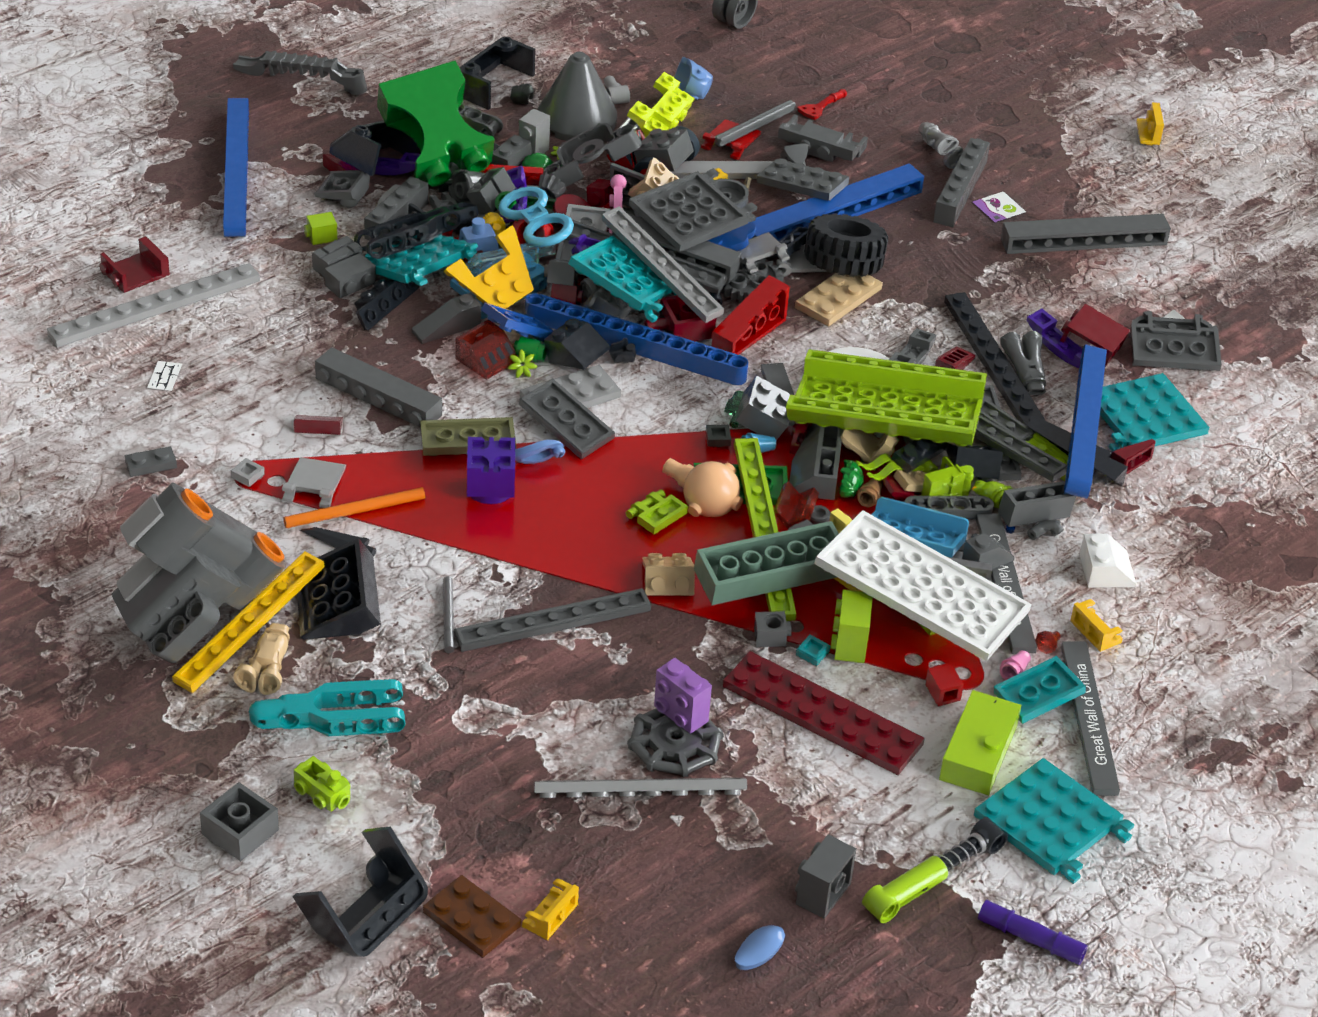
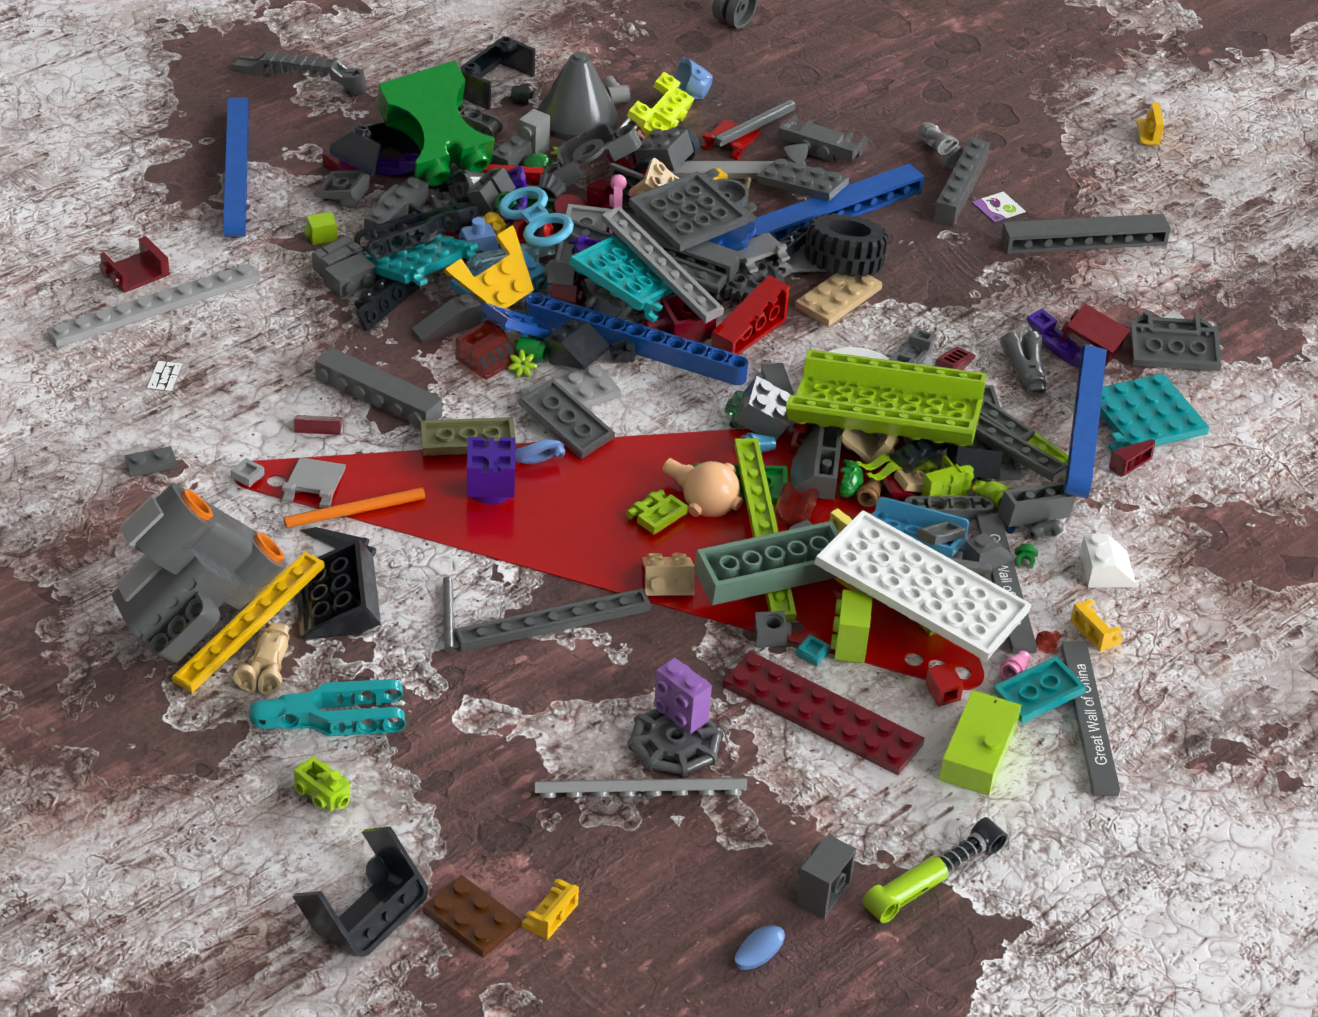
(239, 821): dark grey brick -> none
(718, 435): pearl dark grey plate -> none
(814, 111): red piece -> none
(820, 515): dark grey tile -> none
(941, 533): none -> dark grey tile
(992, 358): black plate -> none
(1026, 551): none -> green plate
(1032, 932): dark purple piece -> none
(1053, 818): teal plate -> none
(1061, 439): black wedge -> none

